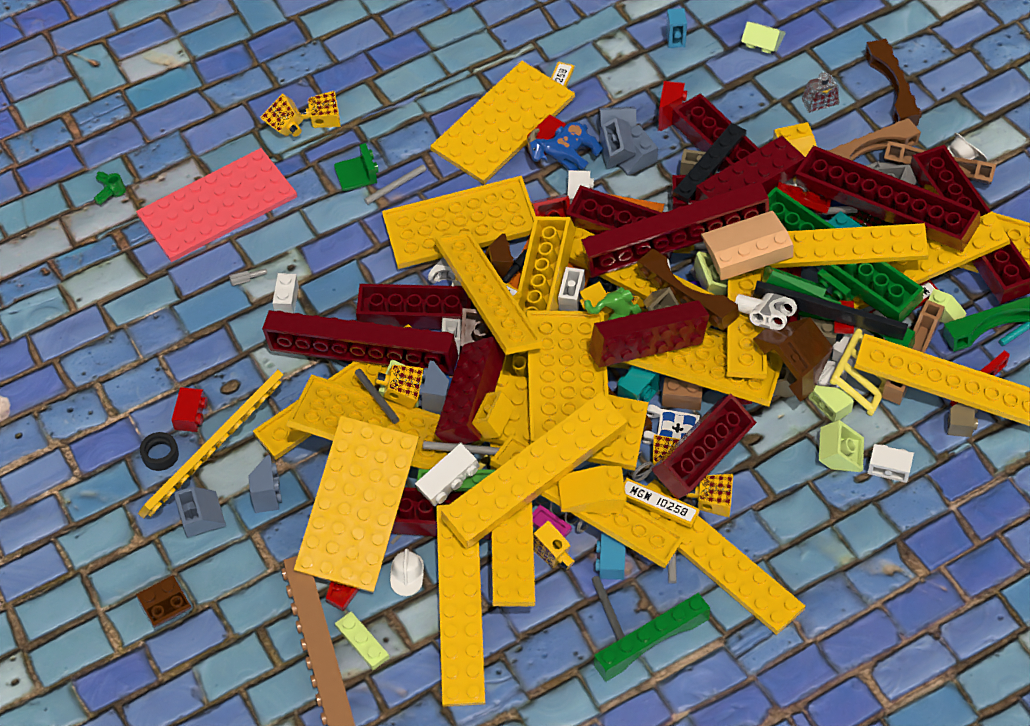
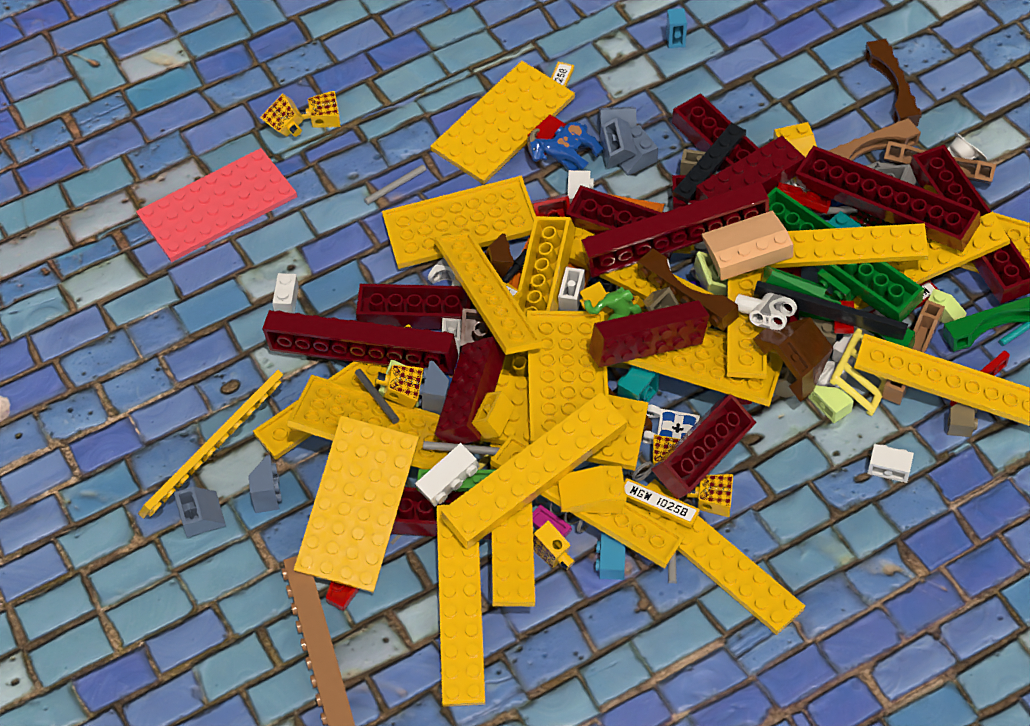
(112, 185): green axle -> none
(156, 439): black tyre -> none
(163, 601): reddish brown slope -> none
(189, 409): red brick -> none
(243, 277): light grey axle -> none
(357, 171): green bracket -> none
(362, 640): yellowish green plate -> none
(406, 573): white piece -> none
(608, 607): dark grey piece -> none
(625, 651): green arch -> none
(672, 96): red slope -> none
(681, 394): medium nougat brick -> none
(762, 36): yellowish green slope -> none
(821, 93): clear torso -> none
(841, 447): yellowish green slope -> none

